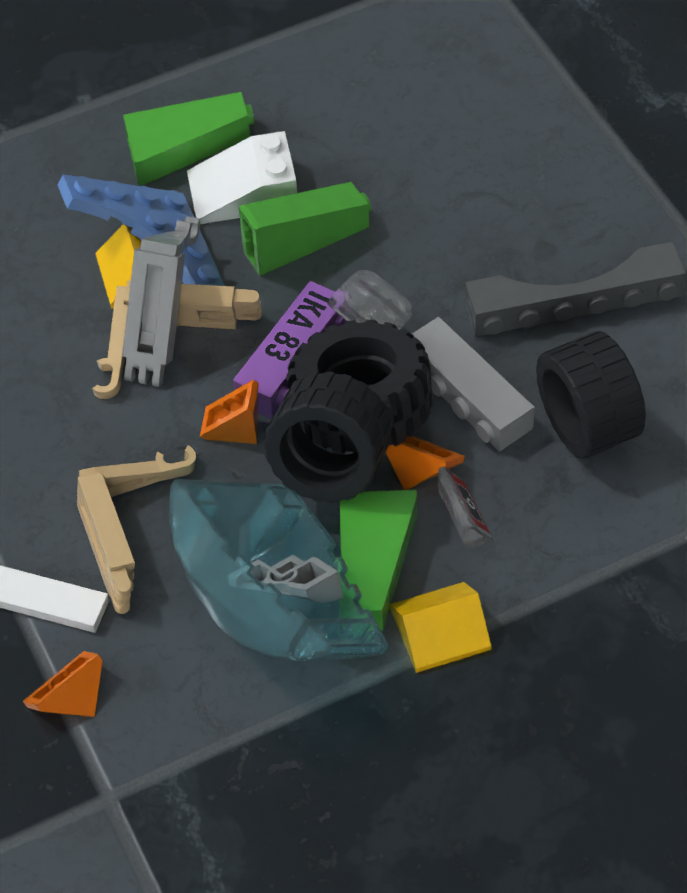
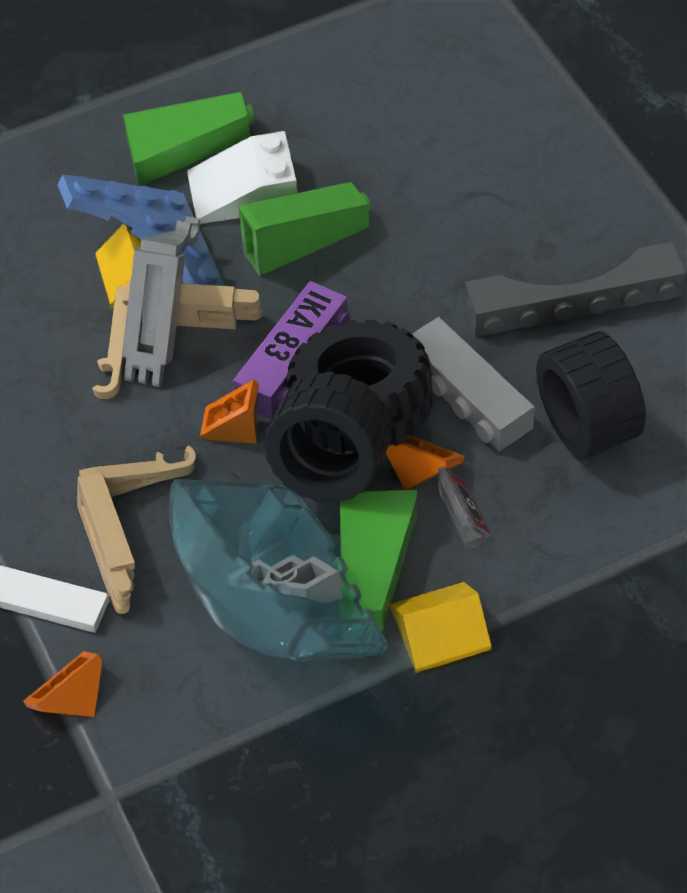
(371, 298): clear slope -> none

